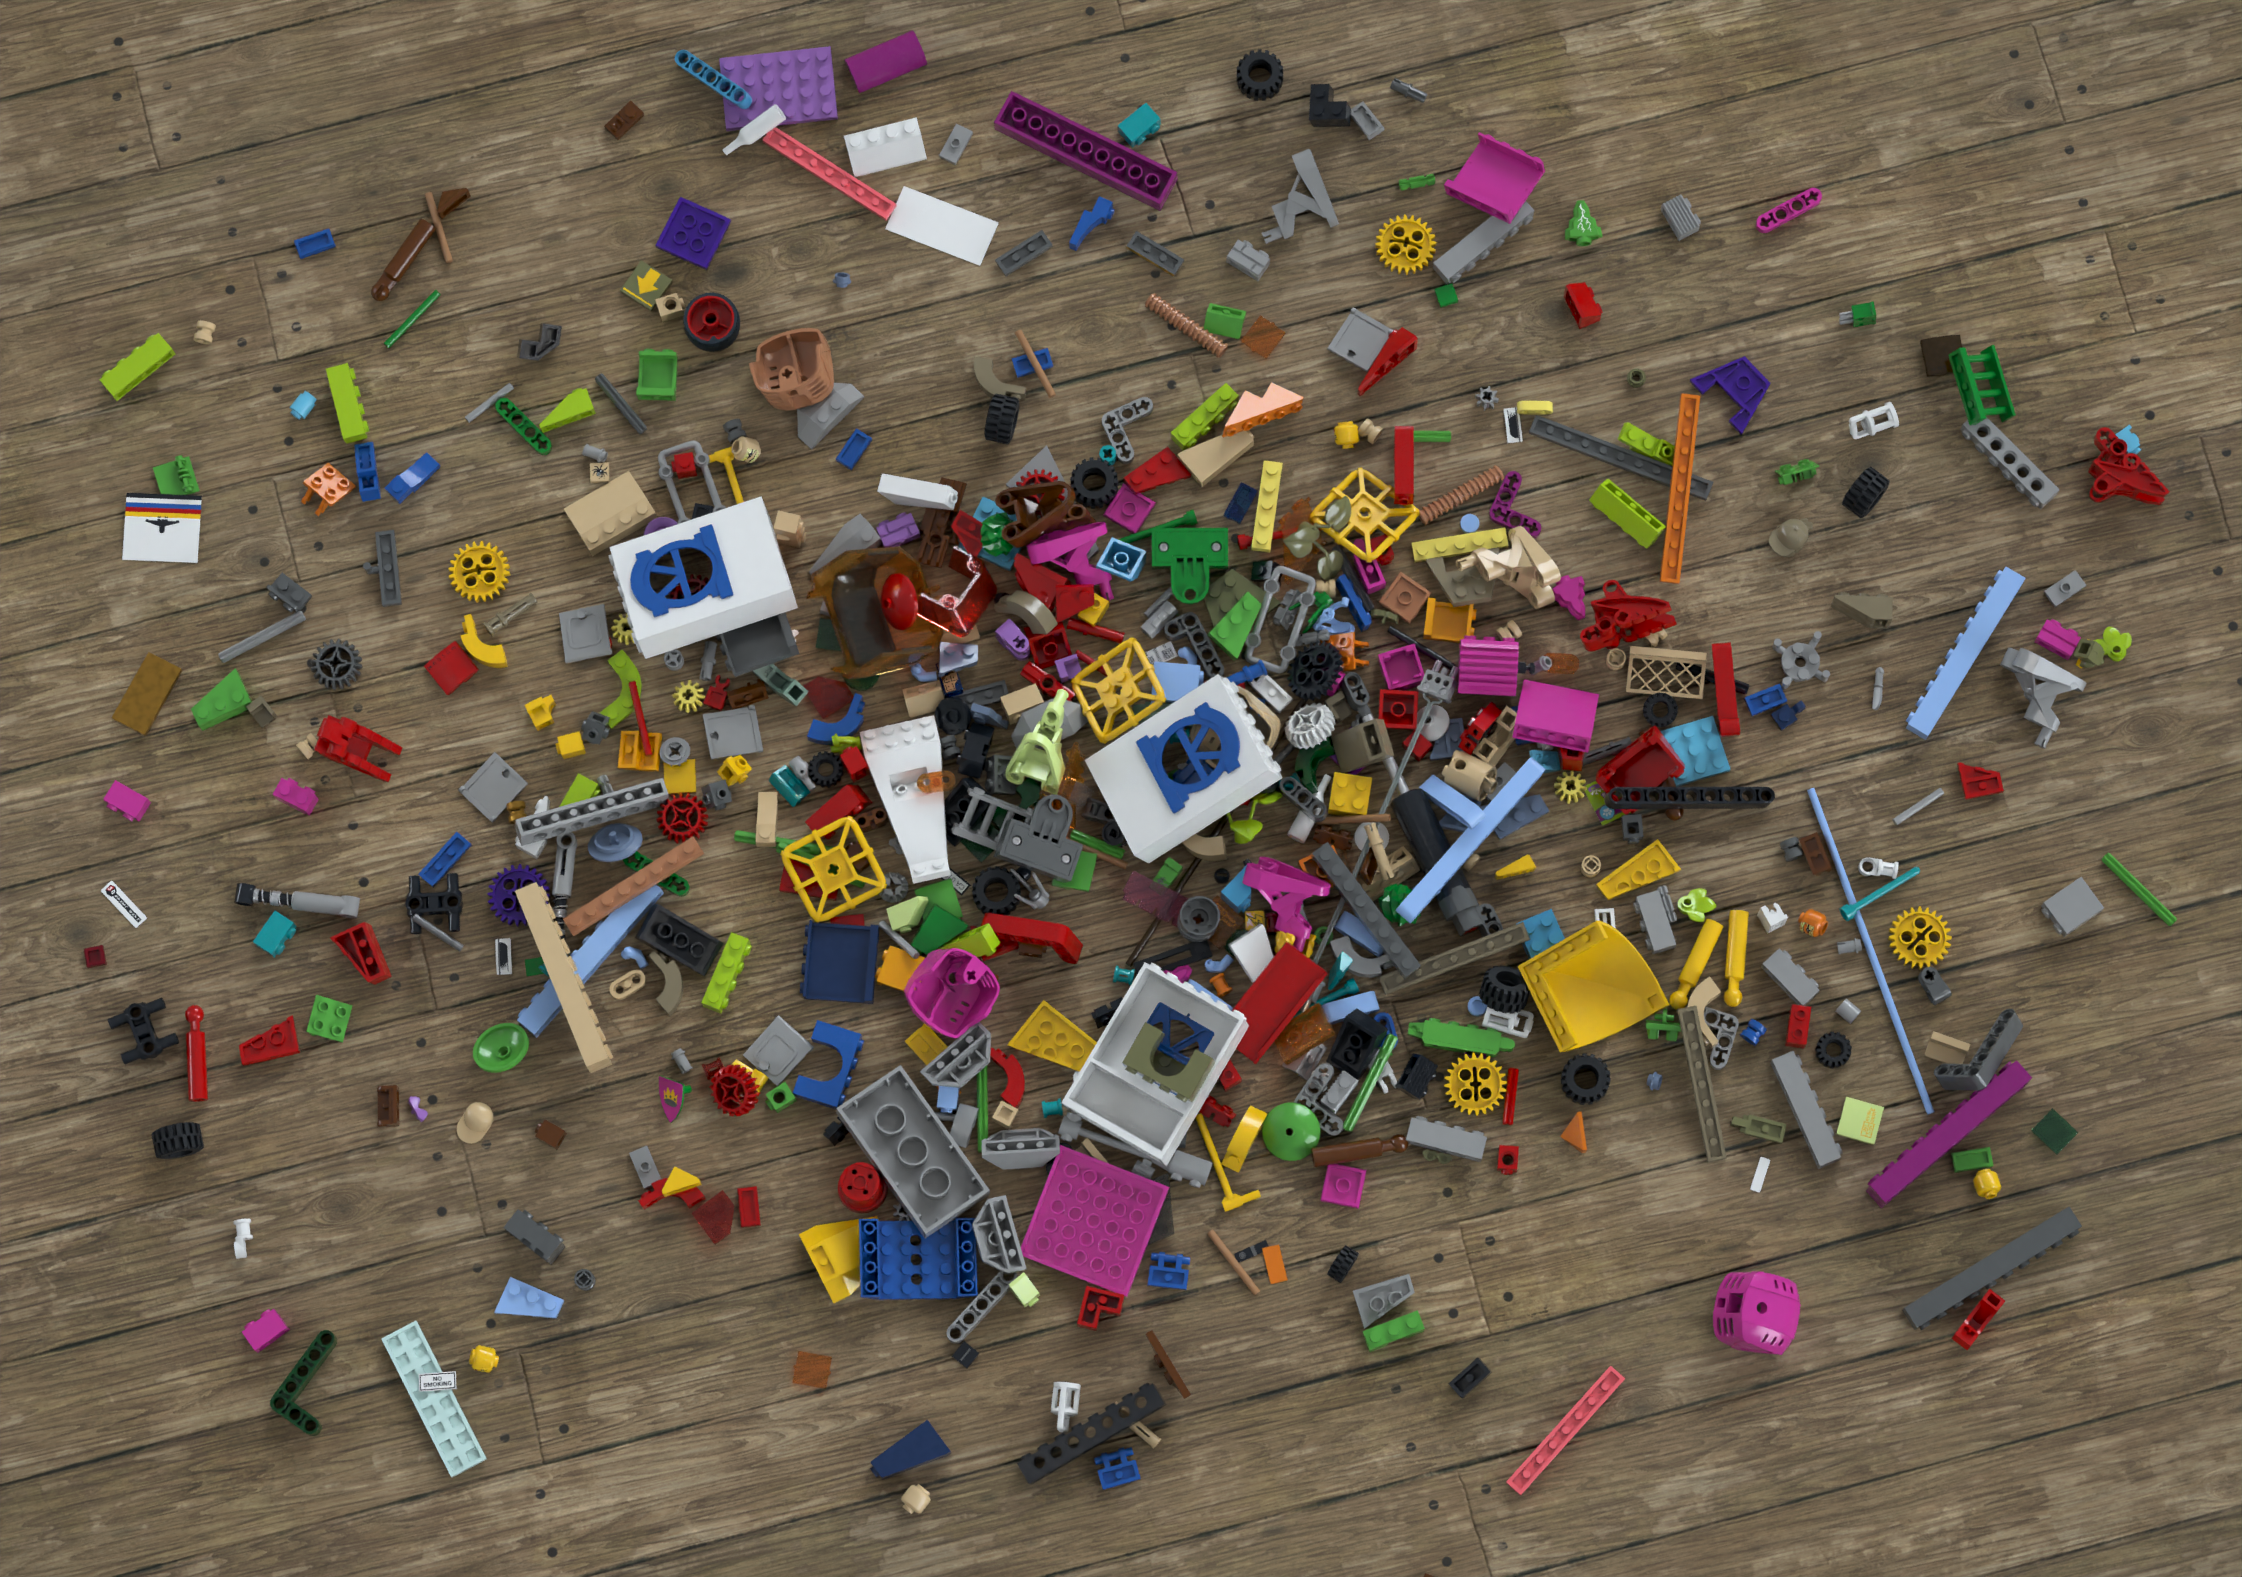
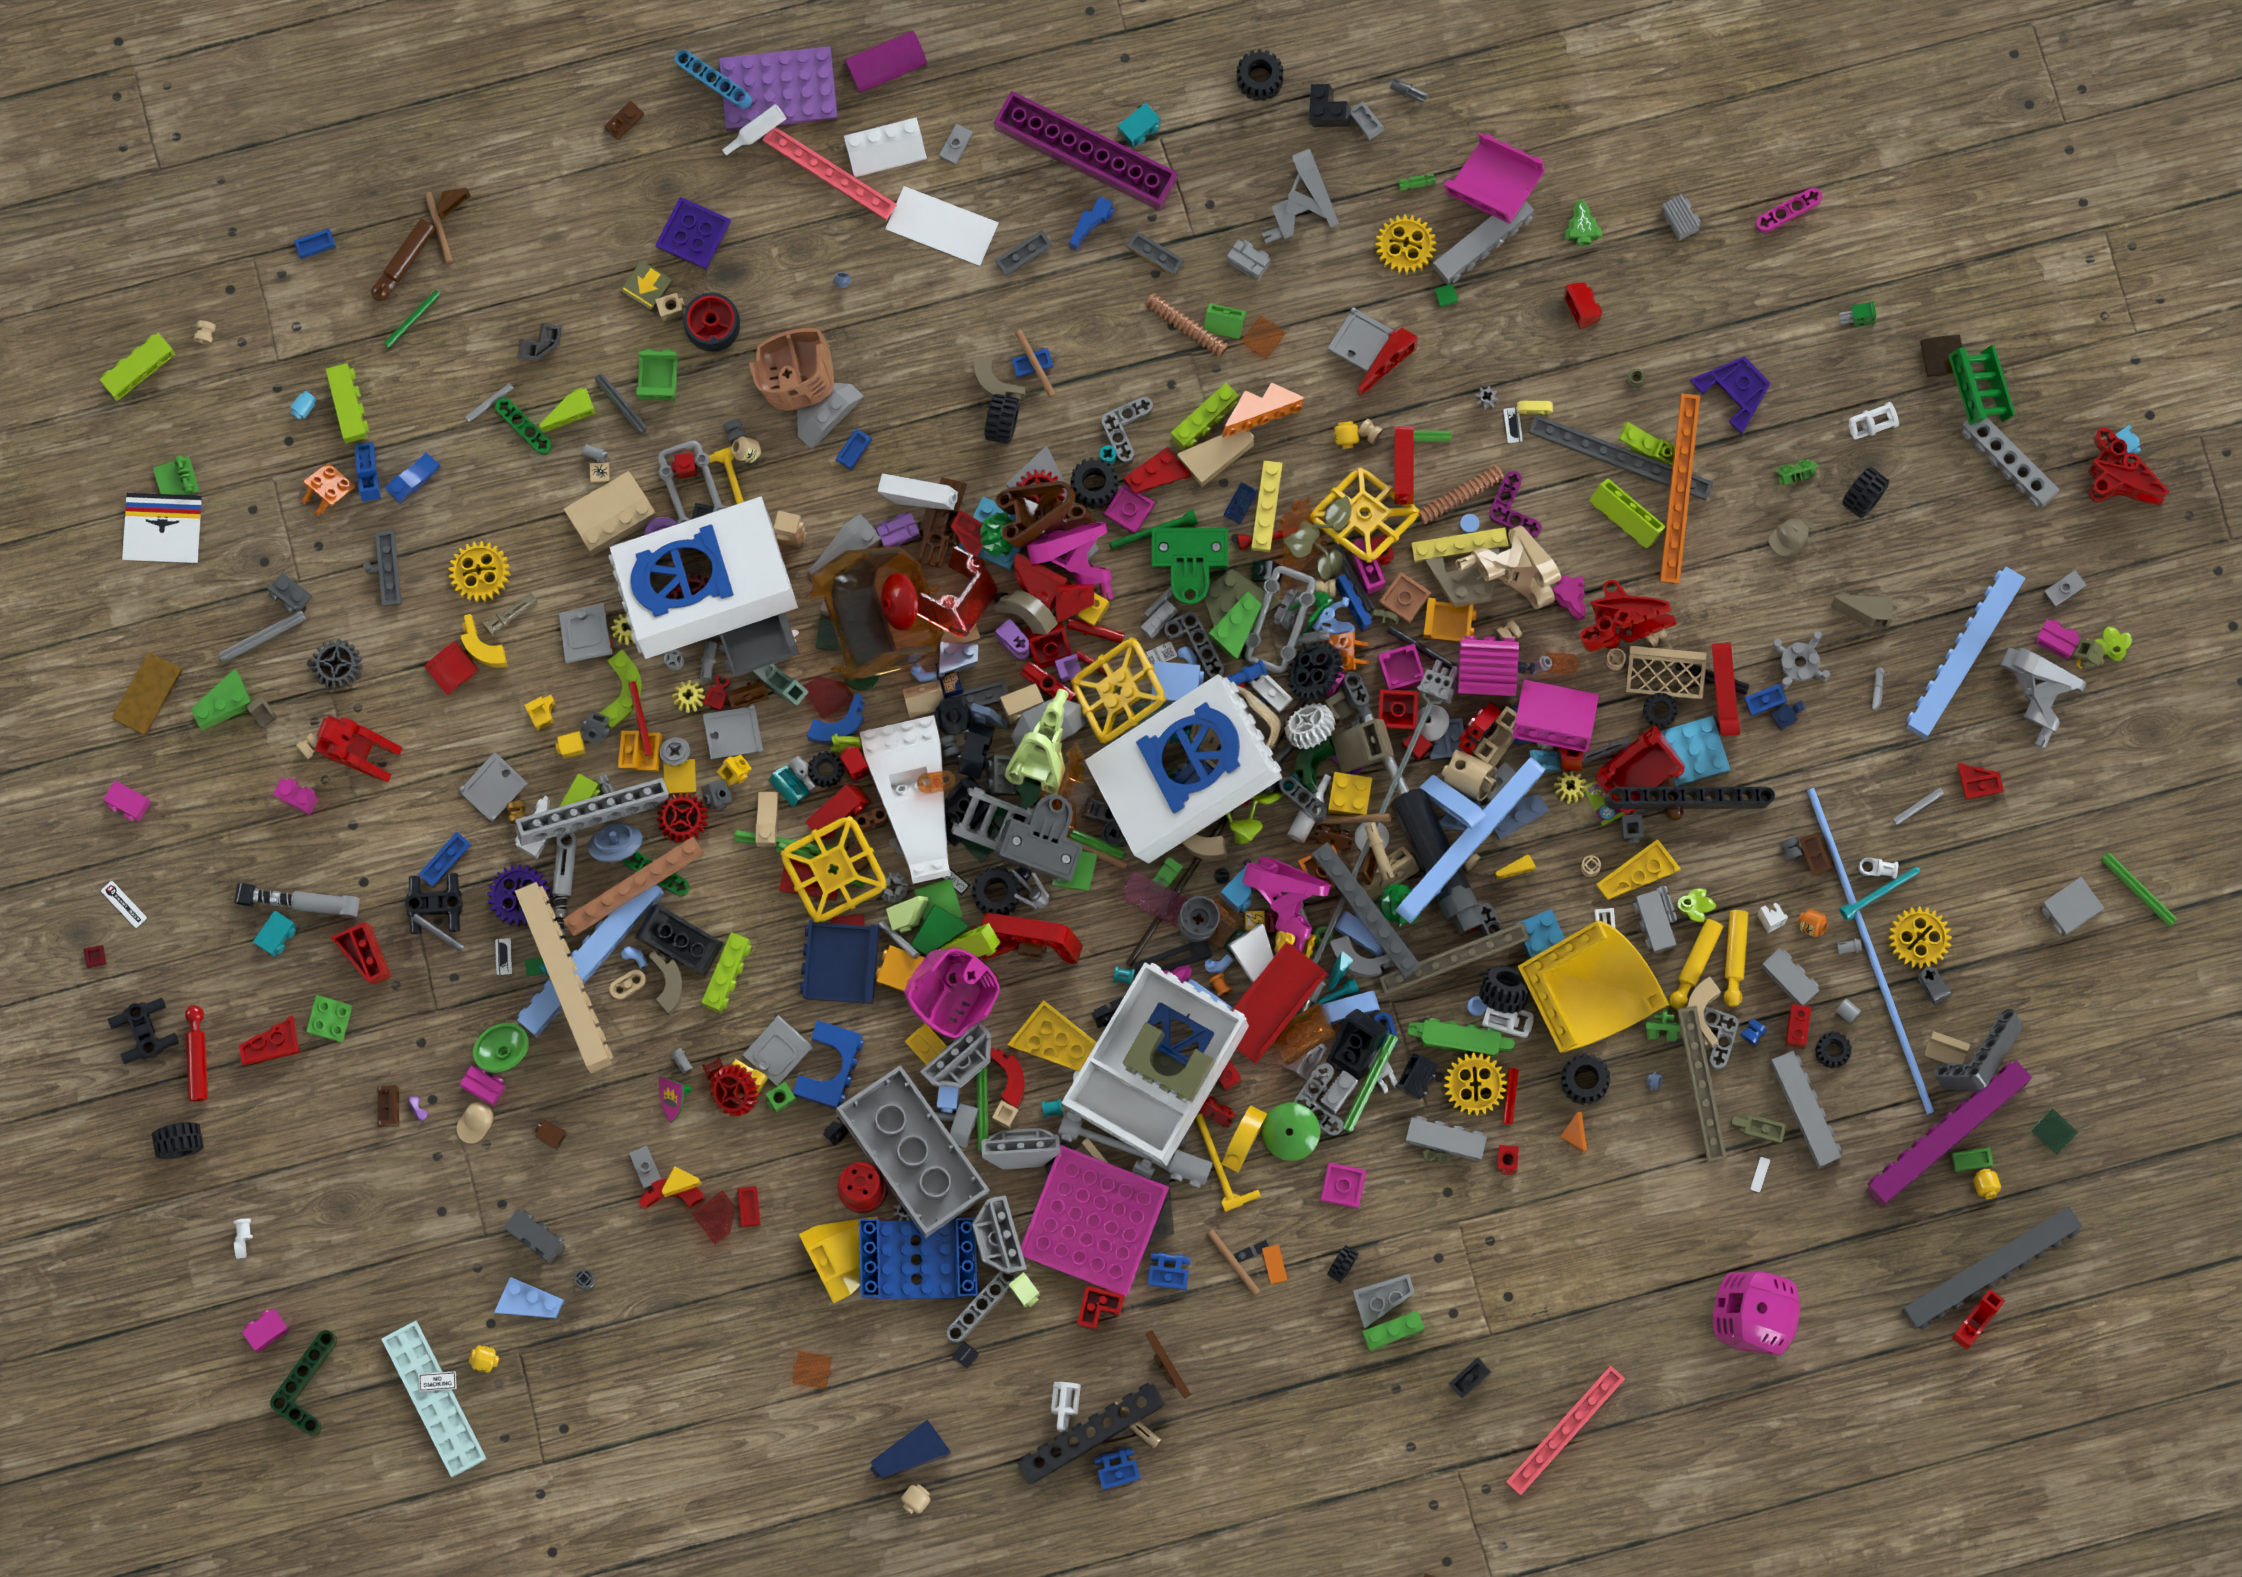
(483, 1085): none -> dark pink brick
(1122, 560): dark azure slope -> none
(1357, 1150): reddish brown piece -> none
(1860, 1120): yellowish green tile -> none

